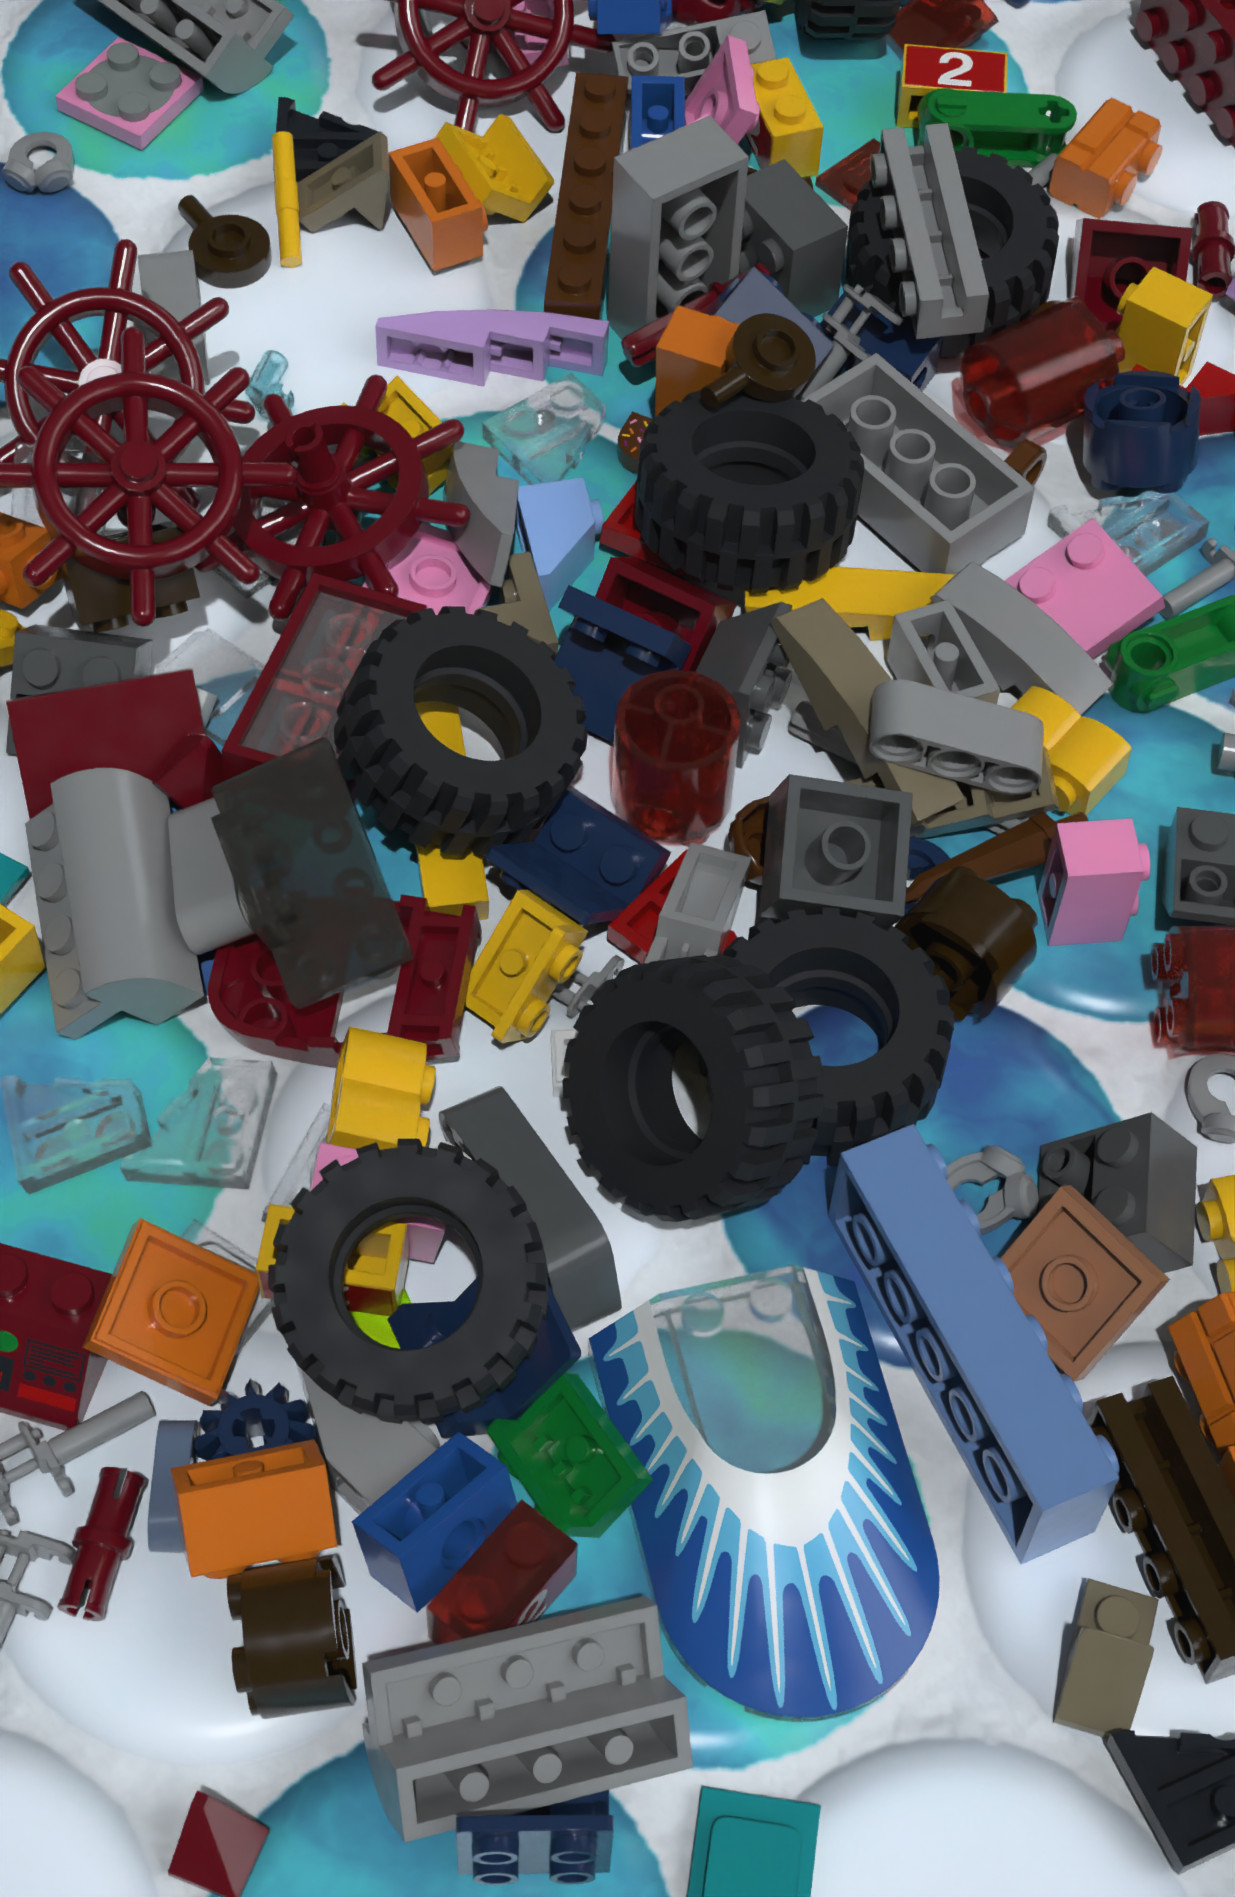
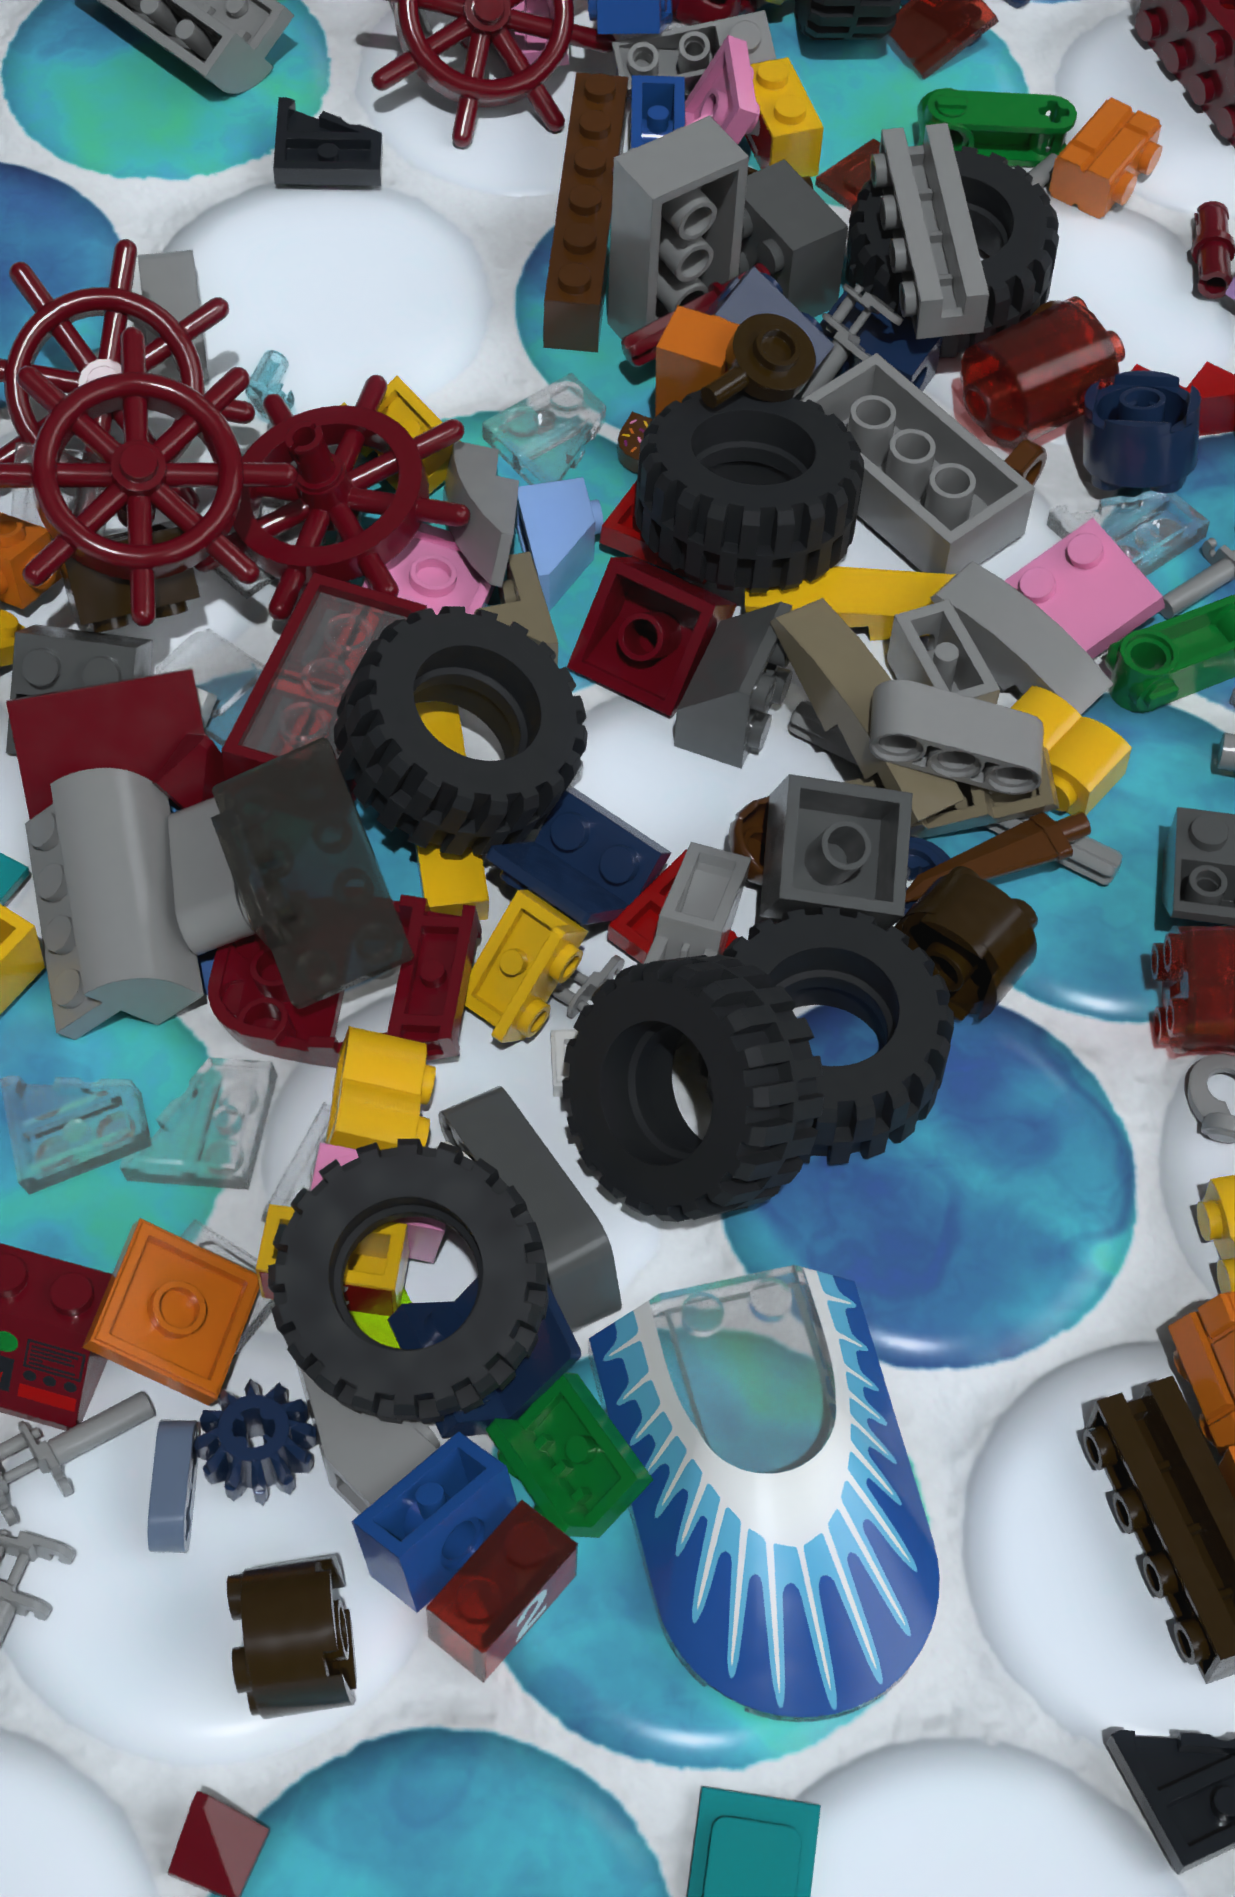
(50, 176): light grey piece -> none
(101, 1544): dark red pin -> none
(129, 93): piece -> none
(226, 248): dark brown piece -> none
(253, 1509): orange brick -> none
(286, 199): yellow piece -> none
(348, 182): dark tan slope -> none
(436, 204): orange brick -> none
(474, 342): lavender slope -> none
(499, 167): yellow bracket -> none
(523, 1718): light grey brick -> none
(559, 1840): dark blue bracket -> none
(609, 653): dark blue bracket -> none
(675, 756): clear red cylinder -> none
(942, 67): red brick -> none
(972, 1344): medium blue brick -> none
(1017, 1197): light grey piece -> none
(1079, 1280): nougat plate -> none
(1092, 881): bright pink brick -> none
(1107, 1660): dark tan slope -> none
(1118, 253): dark red slope -> none
(1137, 1178): dark grey slope -> none
(1162, 324): yellow brick -> none

